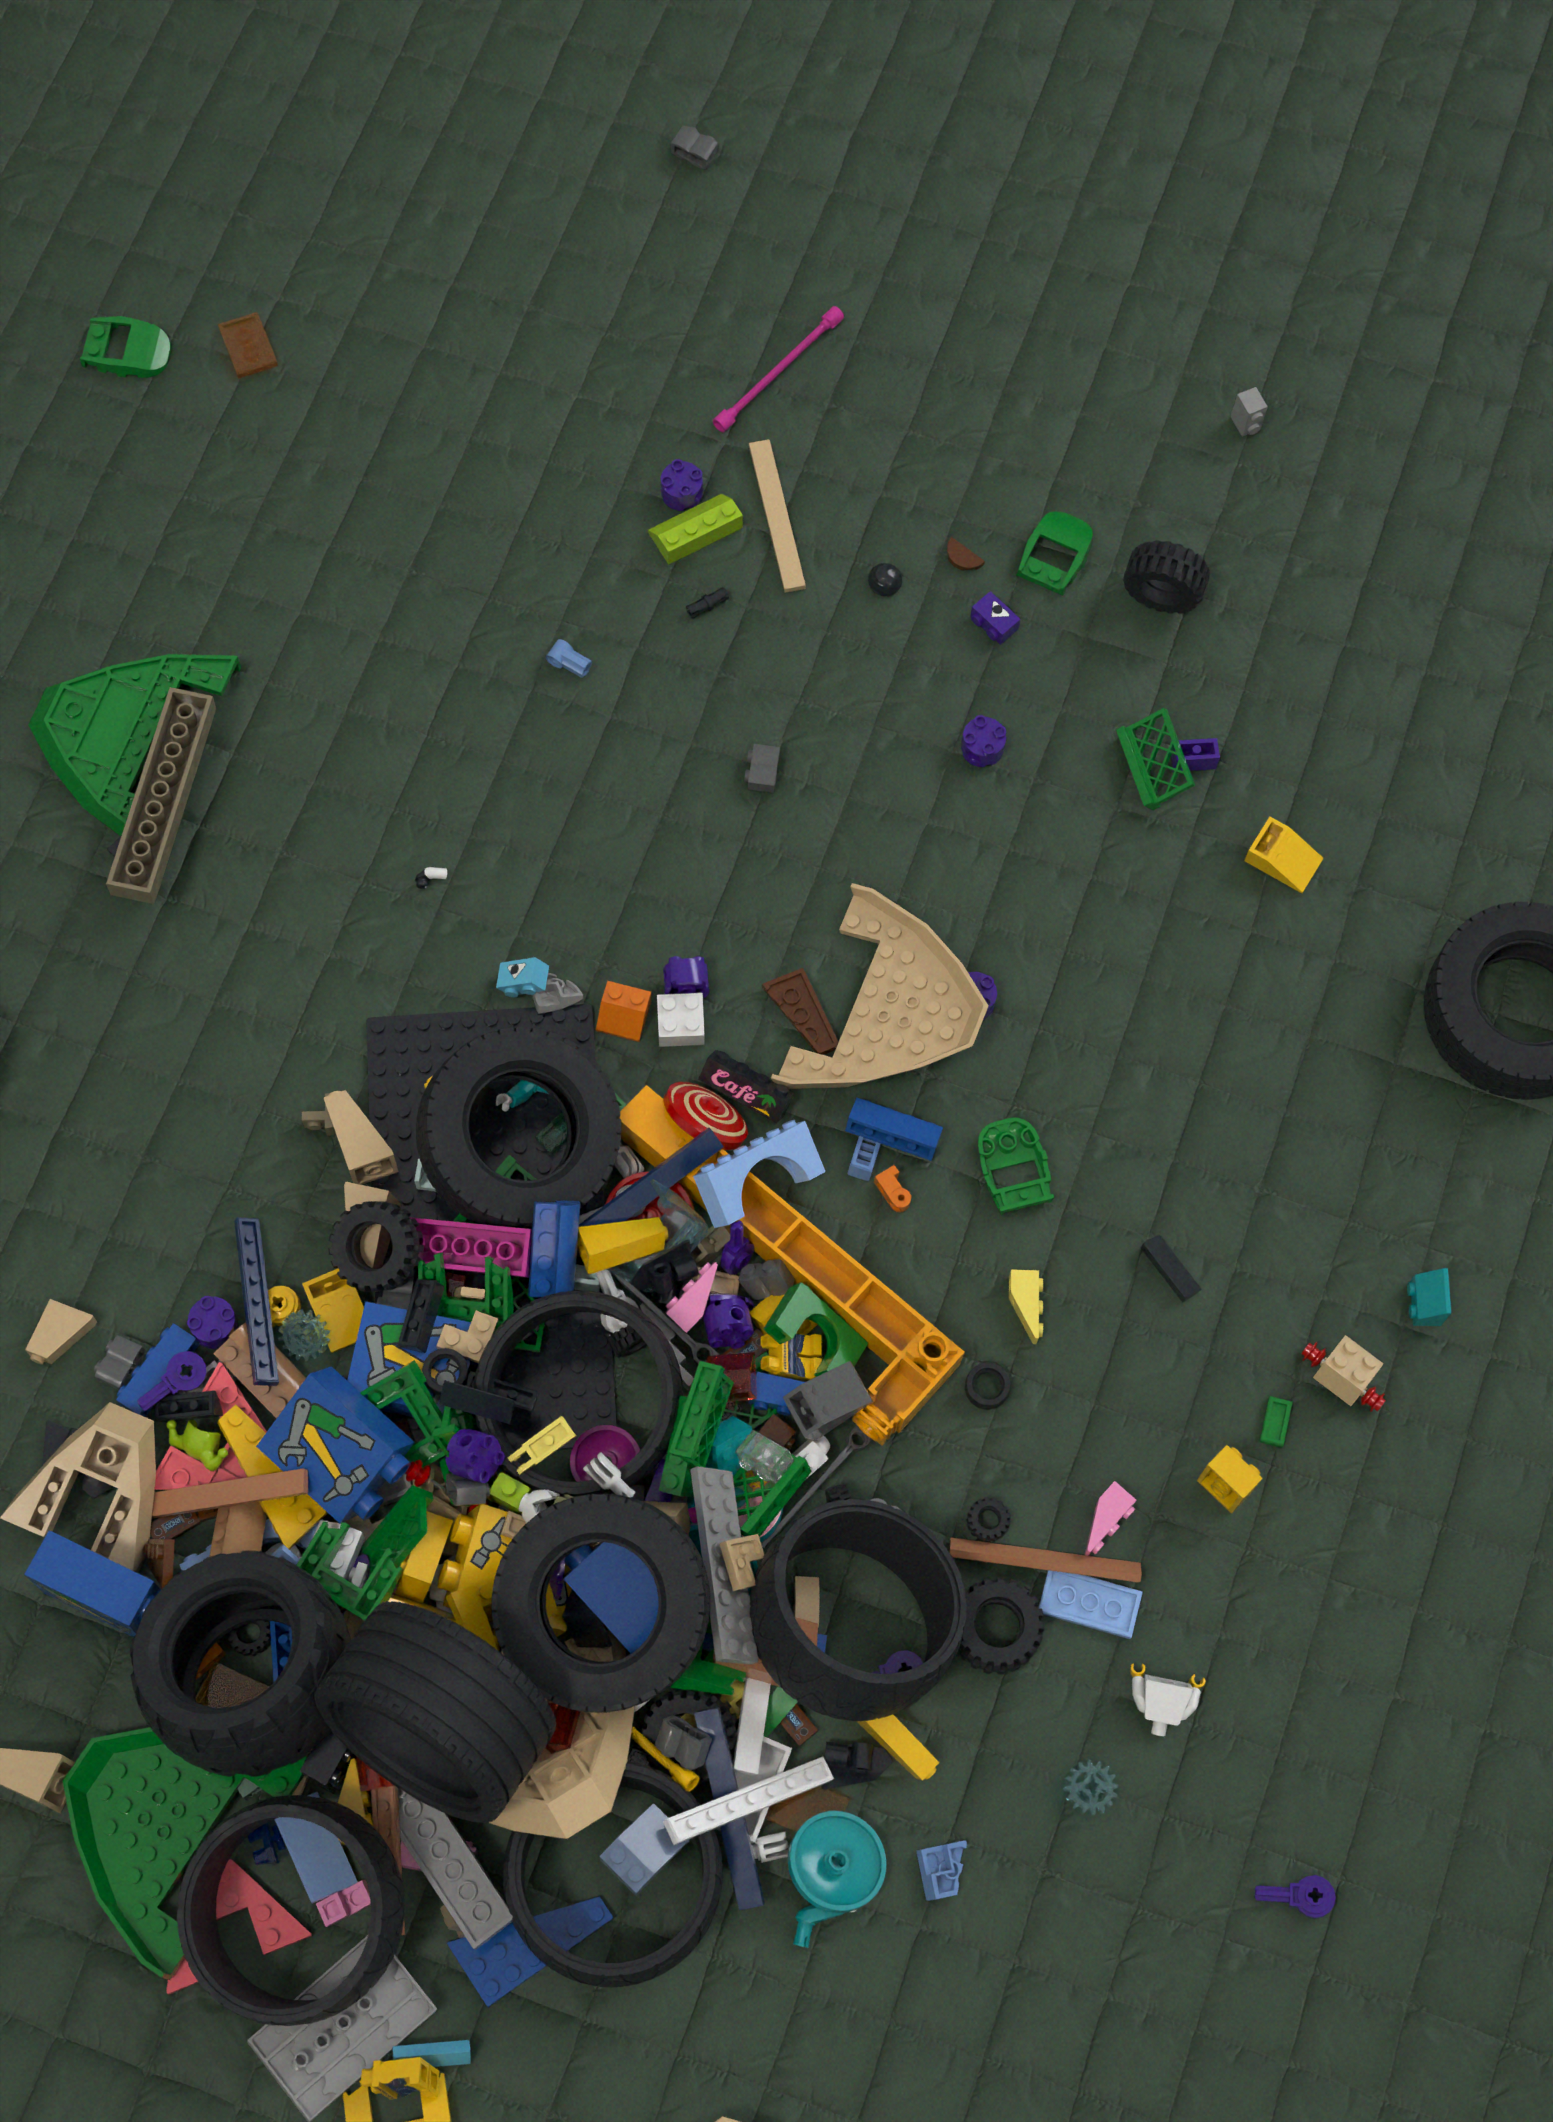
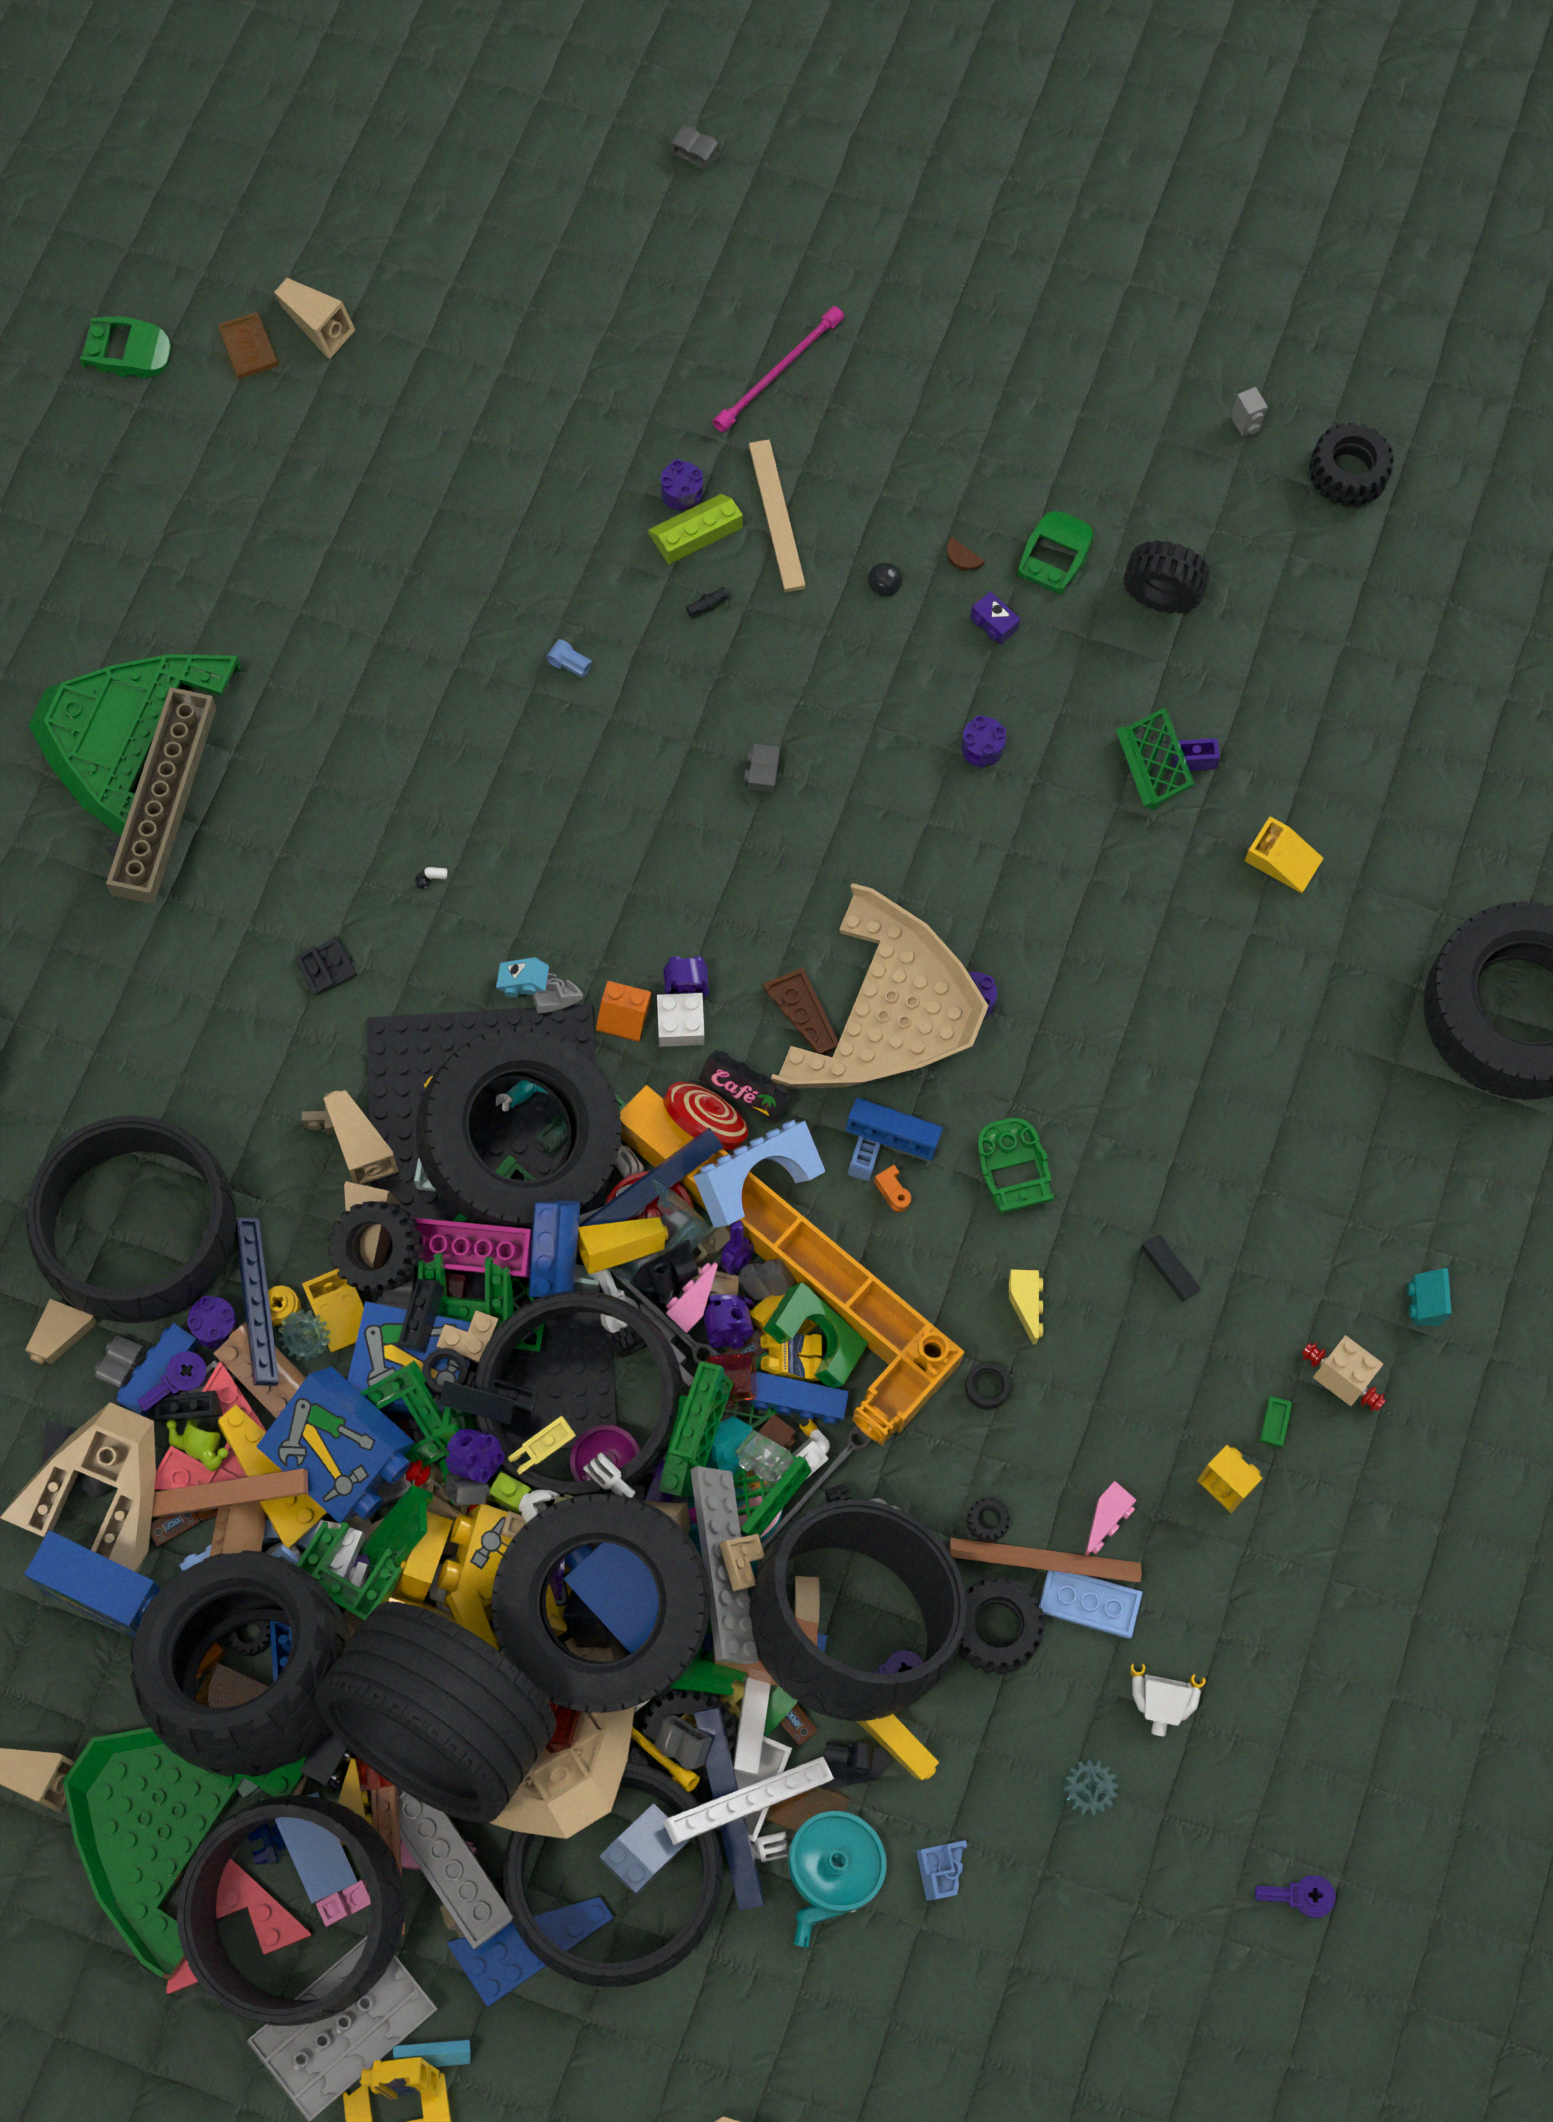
(89, 1148): none -> black tyre
(160, 1559): reddish brown wing -> none
(317, 314): none -> tan slope
(326, 966): none -> black slope
(471, 1293): tan tile -> none
(827, 1400): dark grey slope -> none
(1353, 441): none -> black tyre

